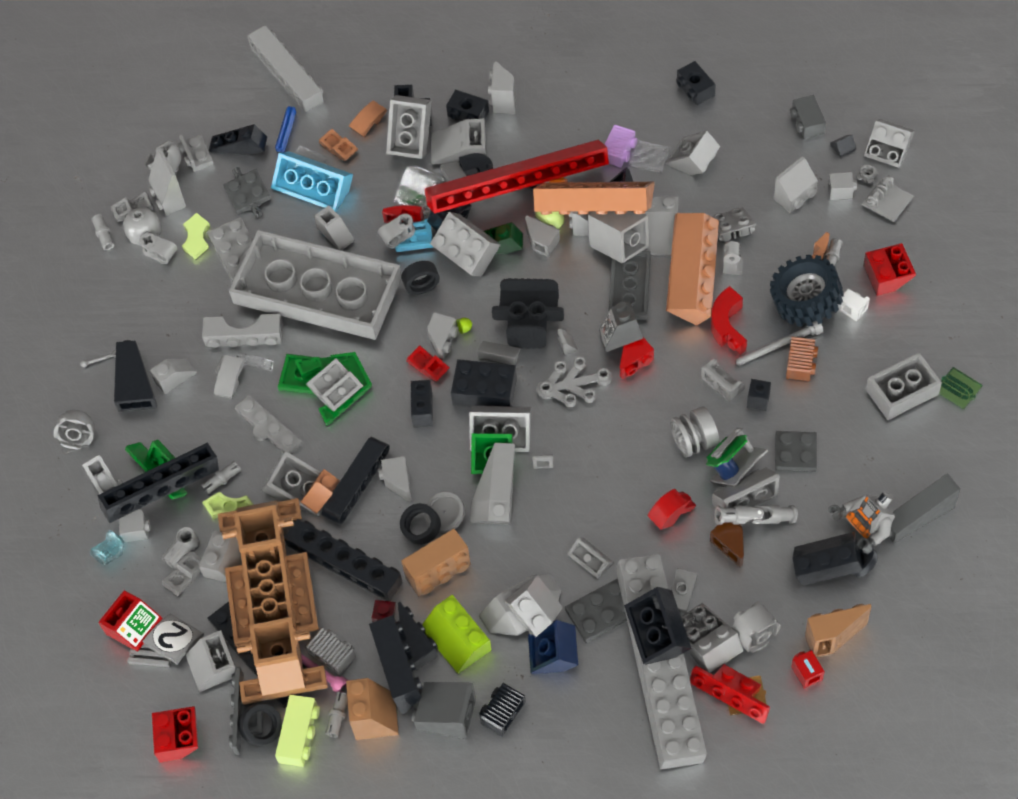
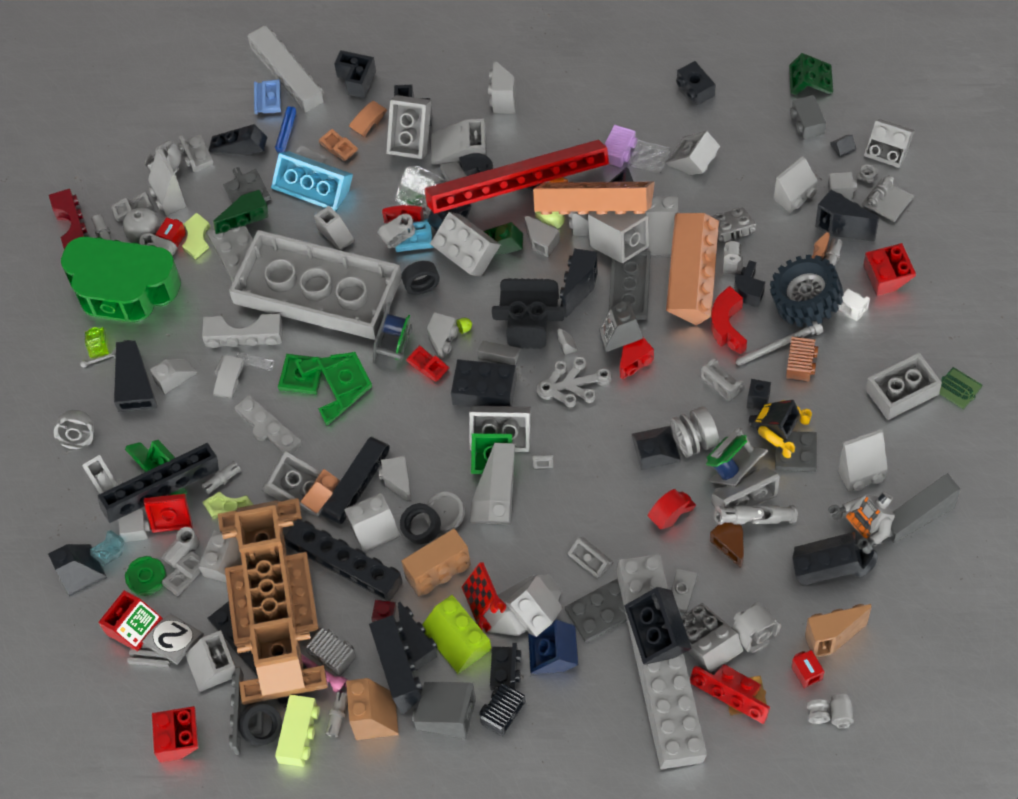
(65, 208): none -> dark red arch
(76, 567): none -> black slope
(96, 342): none -> clear neon green bracket
(120, 277): none -> green brick
(145, 575): none -> green tile
(168, 513): none -> red plate
(172, 230): none -> red brick
(245, 210): none -> dark green slope
(267, 96): none -> medium blue plate
(334, 385): light grey slope -> none
(357, 71): none -> black brick
(372, 522): none -> light grey slope
(394, 326): none -> piece
(421, 403): black brick -> none
(466, 106): black brick -> none
(482, 596): none -> red flag
(504, 666): none -> black bracket
(579, 279): none -> black slope
(655, 447): none -> black slope
(748, 287): none -> black brick
(777, 421): none -> torso
(810, 72): none -> dark green bracket
(818, 711): none -> light grey wheel
(841, 711): none -> light grey brick
(845, 218): none -> black slope
(863, 461): none -> light grey slope

